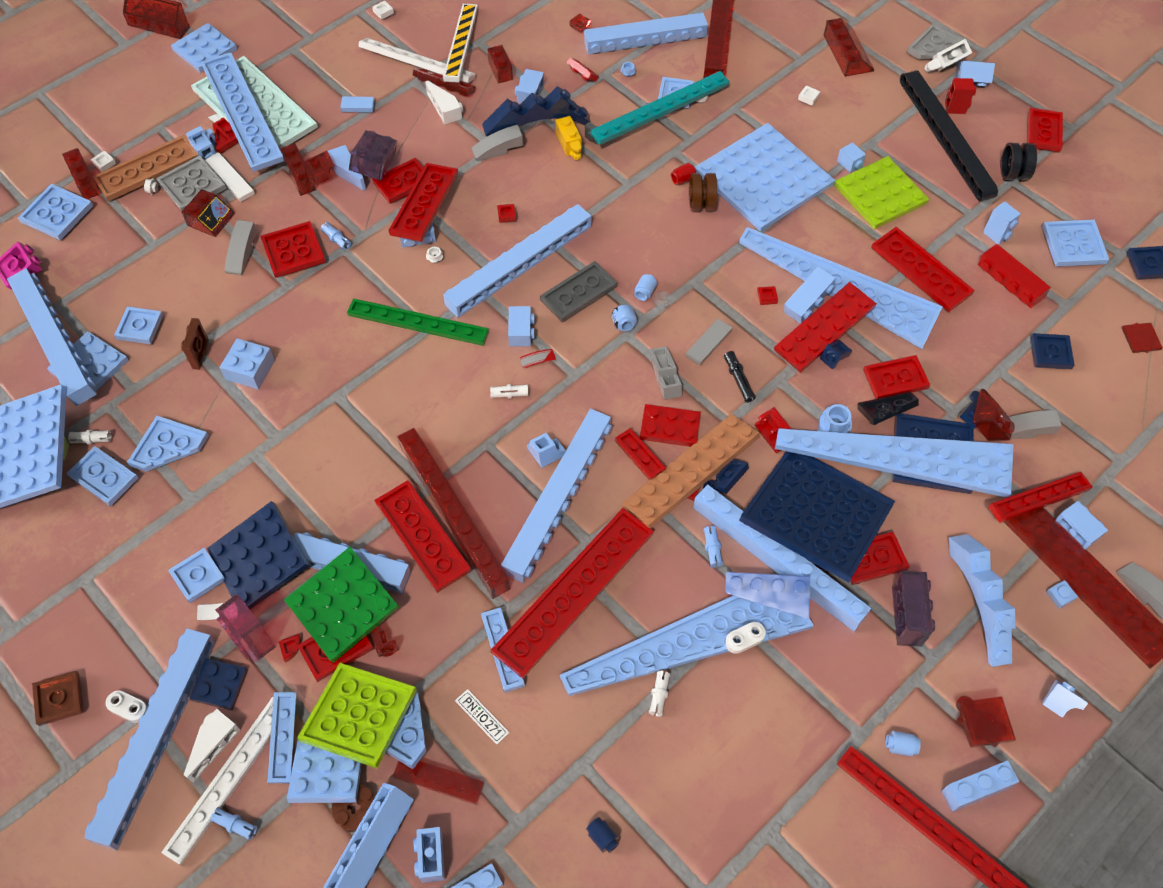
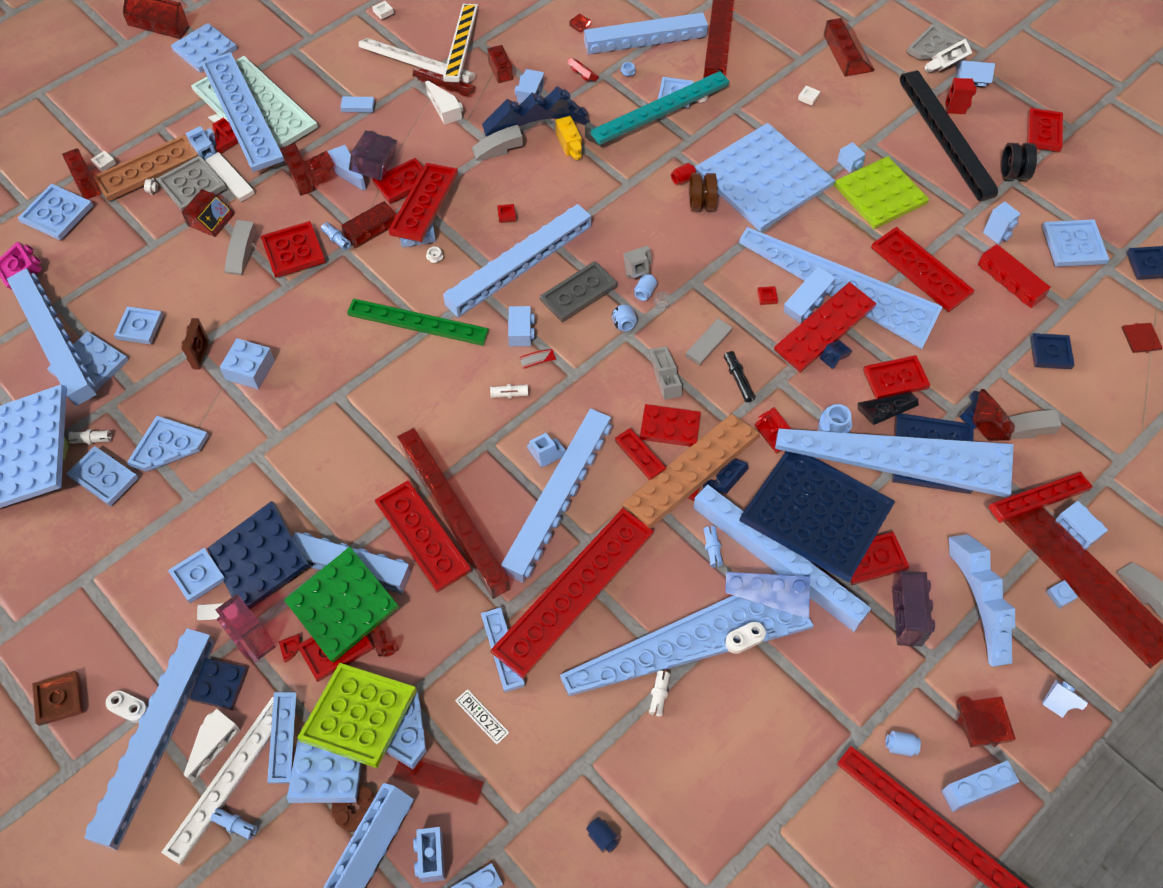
(369, 224): none -> clear red brick
(637, 262): none -> light grey brick

